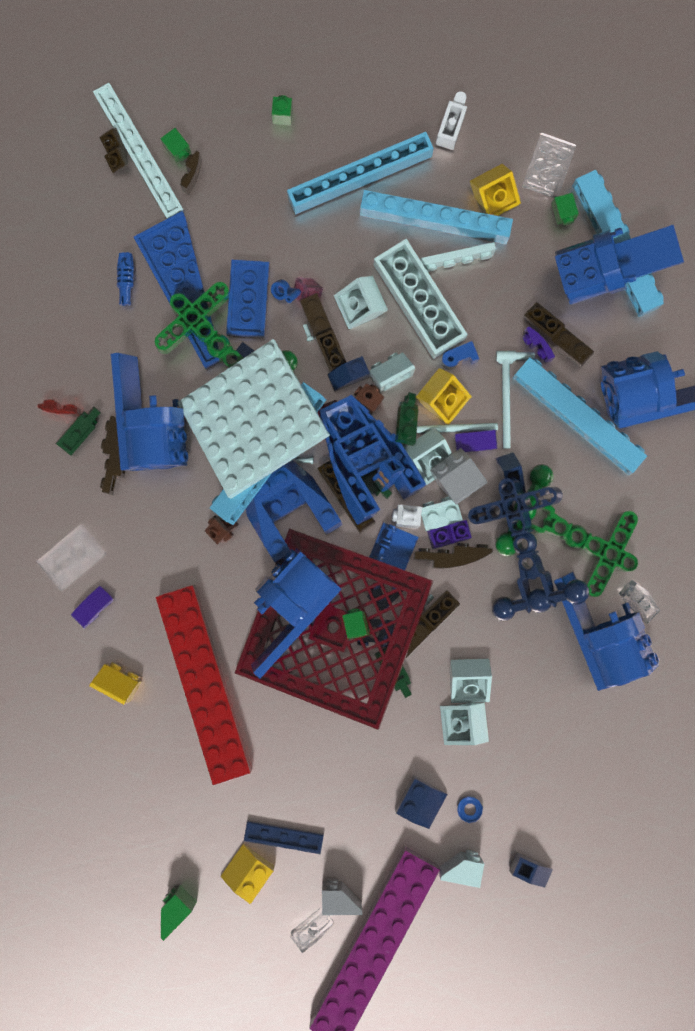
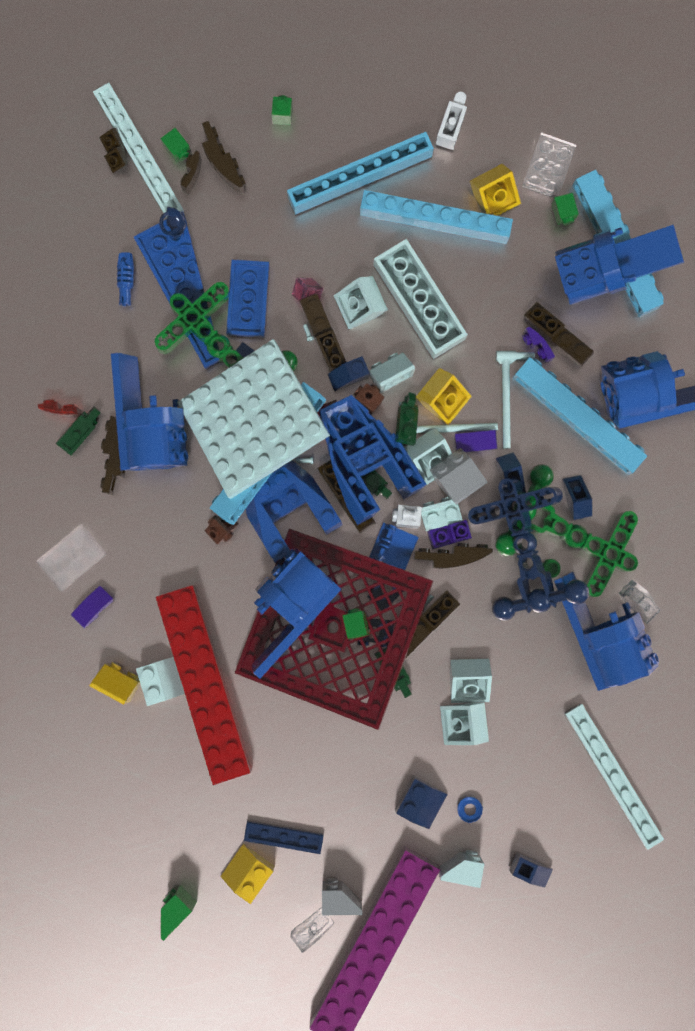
(160, 681): none -> light aqua slope
(175, 222): none -> dark blue piece
(222, 163): none -> dark brown slope
(286, 293): blue plate -> none
(386, 476): blue leg -> none
(459, 355): blue leg -> none
(463, 255): light aqua plate -> none
(552, 566): none -> green plate
(577, 497): none -> dark blue slope
(614, 776): none -> light aqua plate

